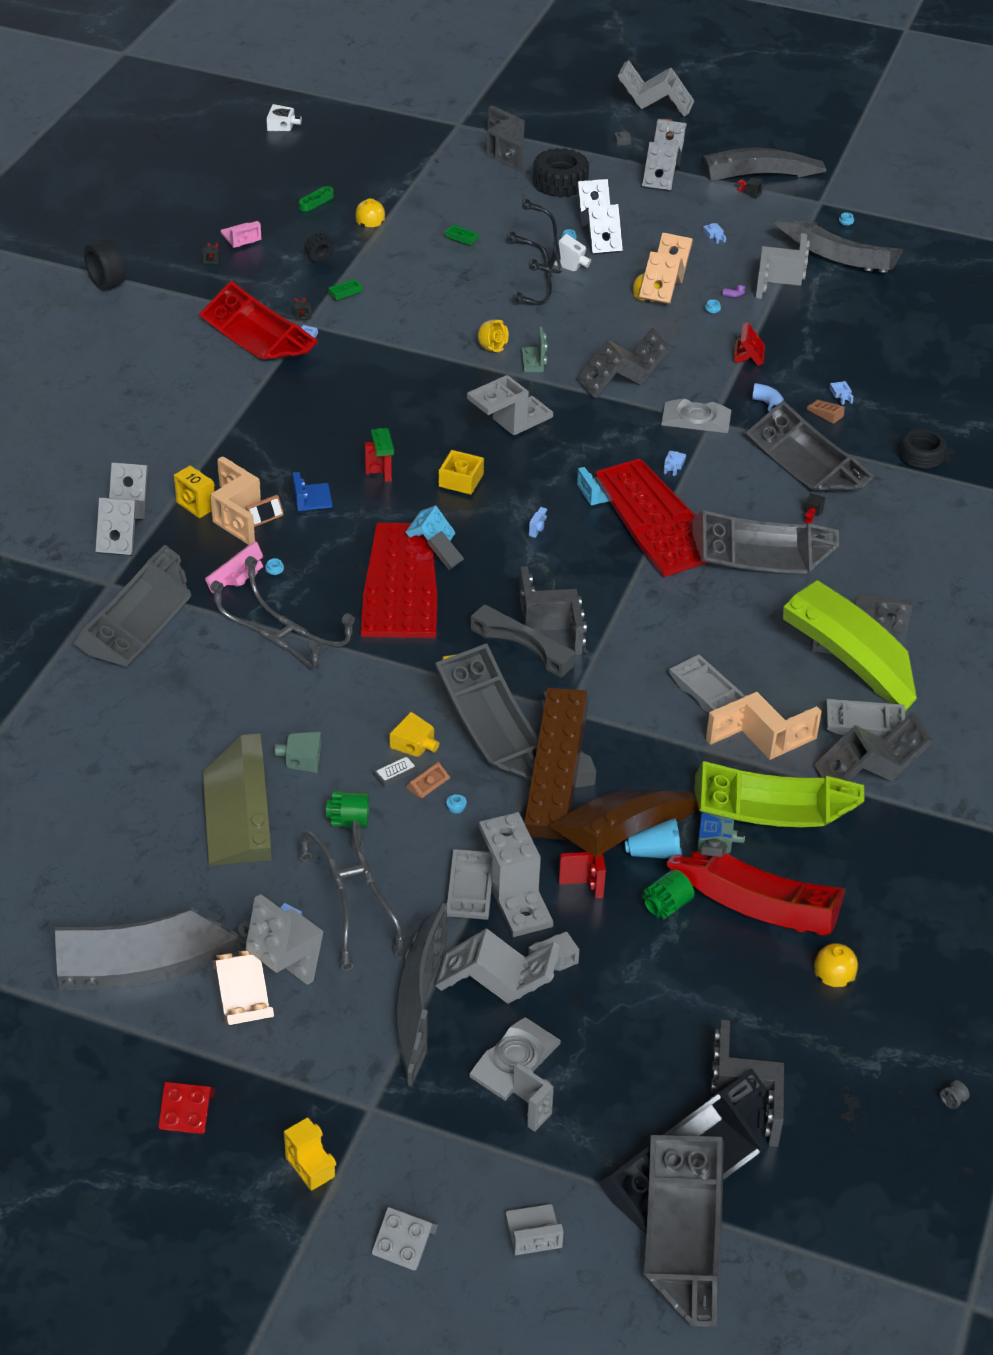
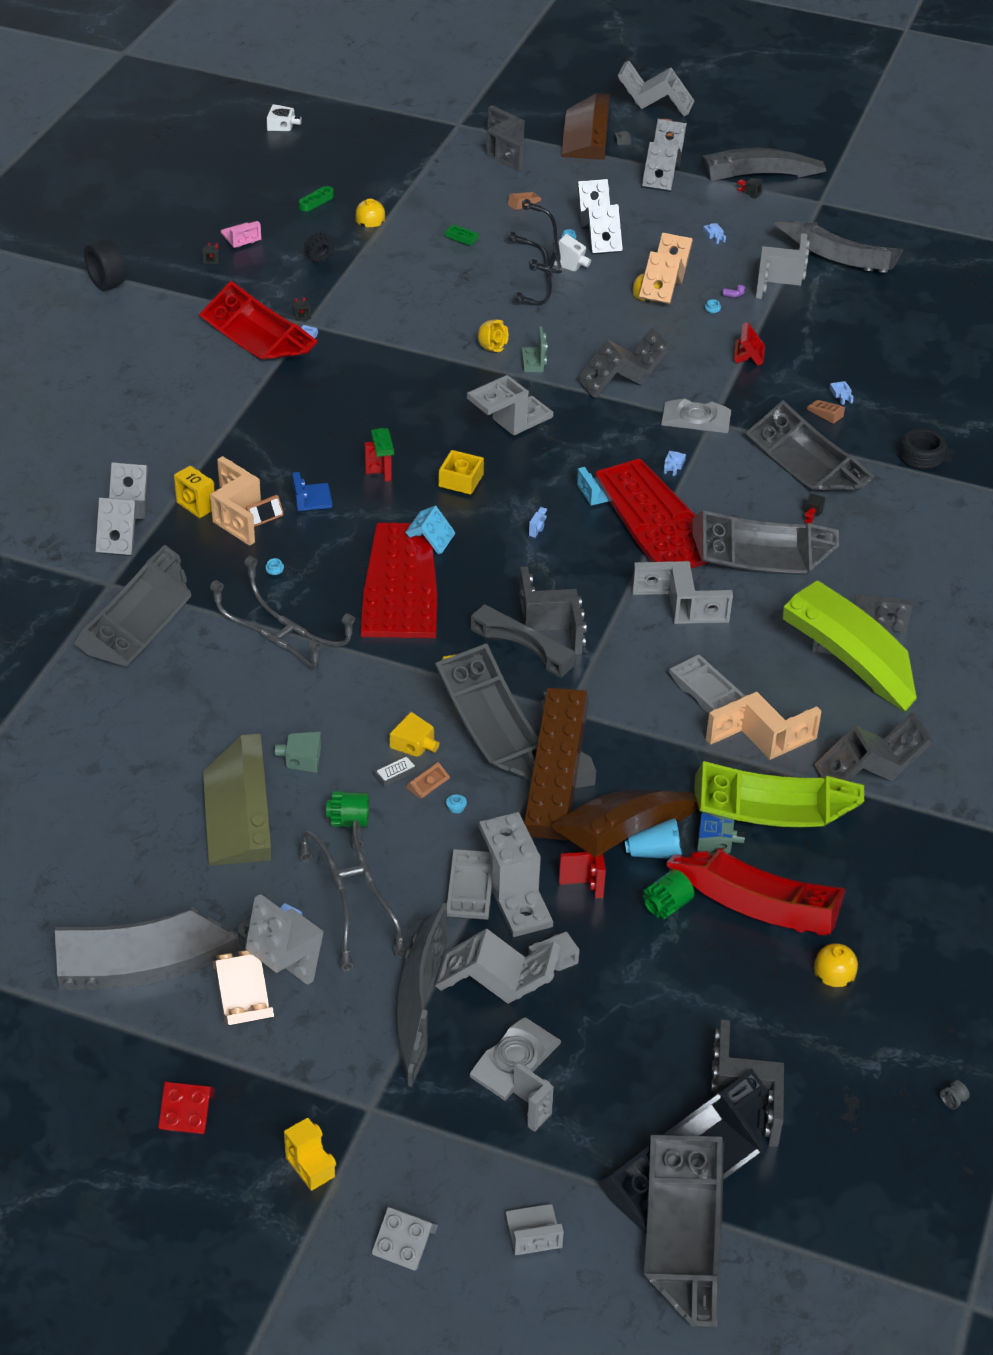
(235, 571): bright pink bracket -> none
(345, 289): green plate -> none
(445, 550): dark grey tile -> none
(515, 199): none -> nougat slope
(559, 171): black tyre -> none
(586, 128): none -> reddish brown slope
(686, 603): none -> light grey bracket
(713, 847): dark grey plate -> none
(768, 395): light blue cylinder -> none
(846, 219): medium azure plate -> none
(871, 716): light grey slope -> none

